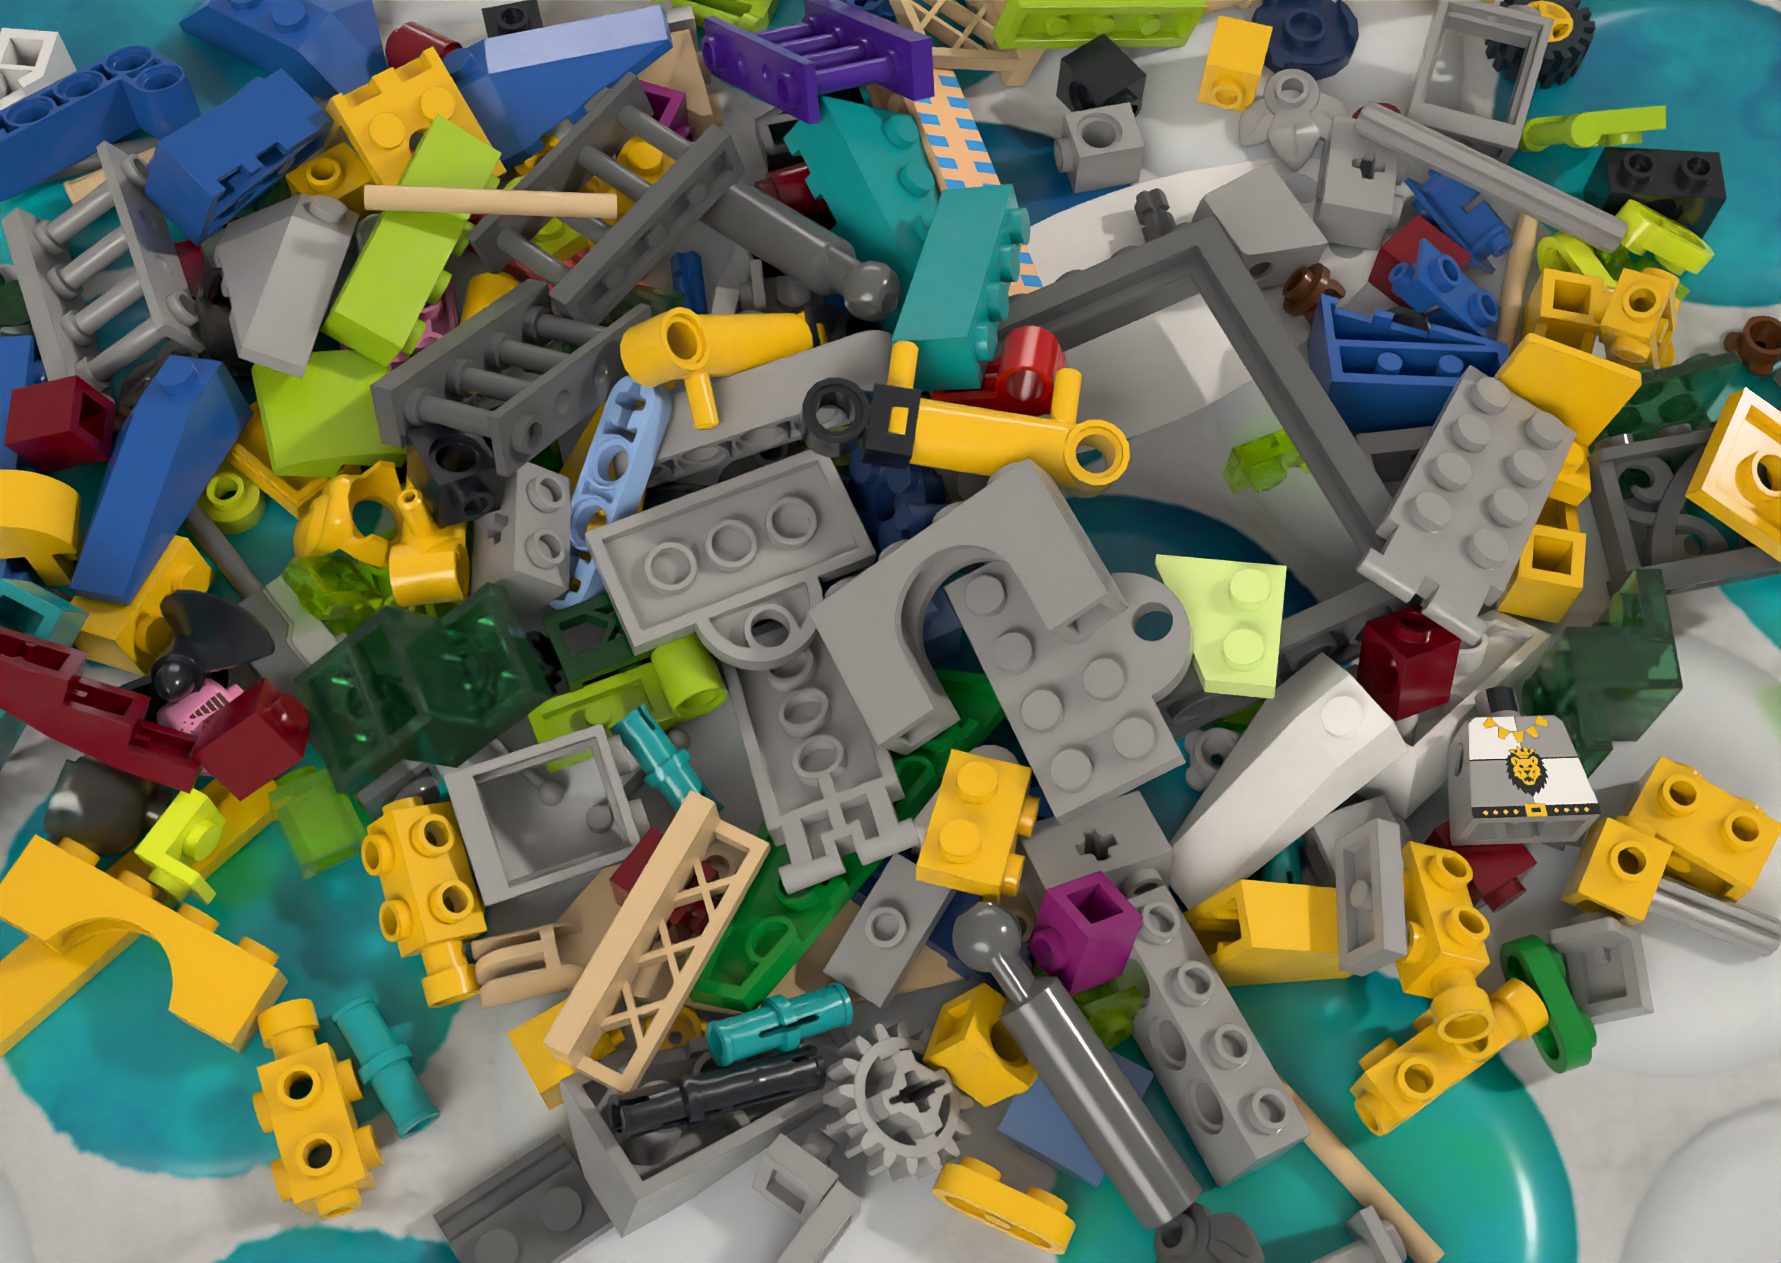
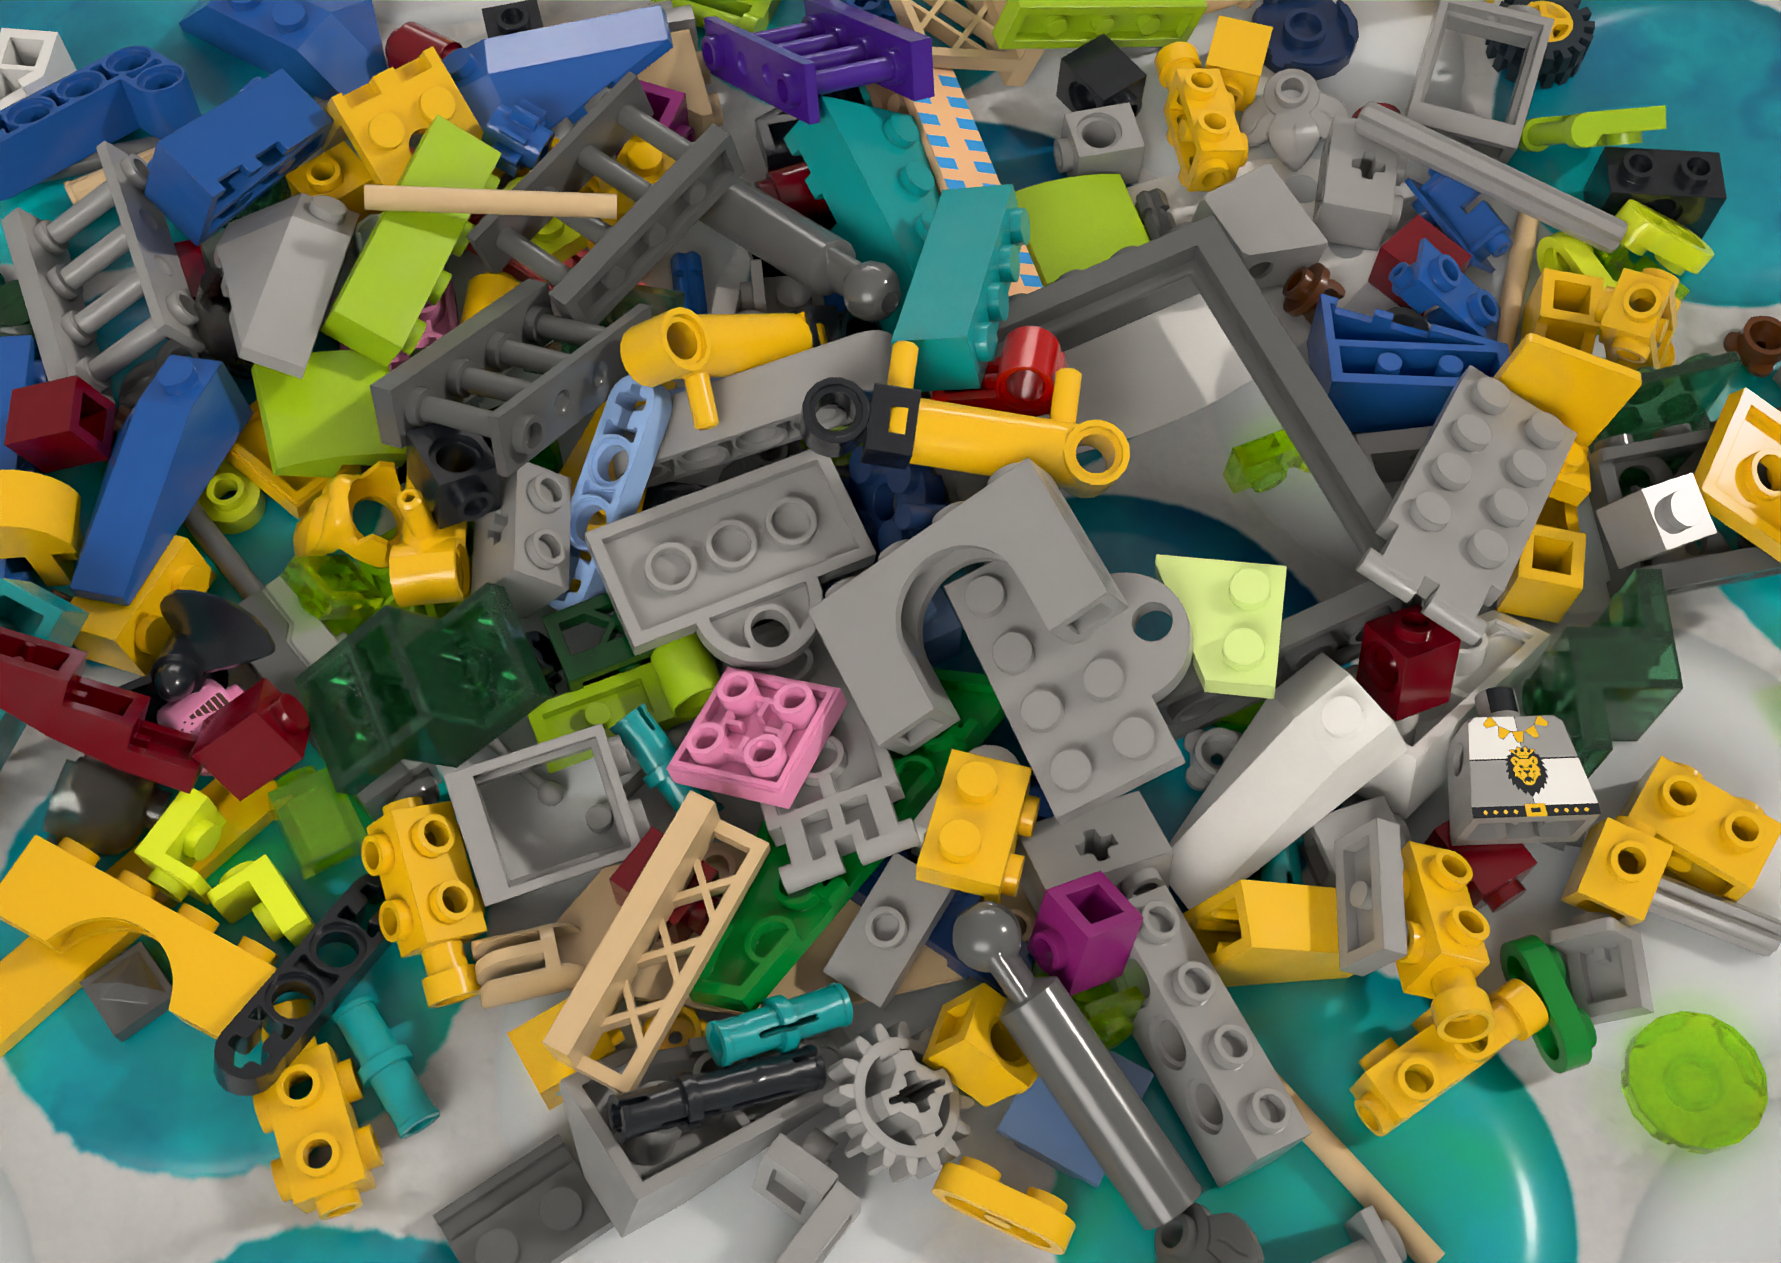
(129, 991): none -> dark grey tile
(264, 891): none -> neon yellow bracket
(303, 974): none -> black beam
(518, 135): none -> blue gear
(757, 736): none -> bright pink tile
(1079, 222): none -> lime slope
(1200, 119): none -> yellow brick
(1655, 520): none -> light grey brick
(1694, 1082): none -> clear neon green tile

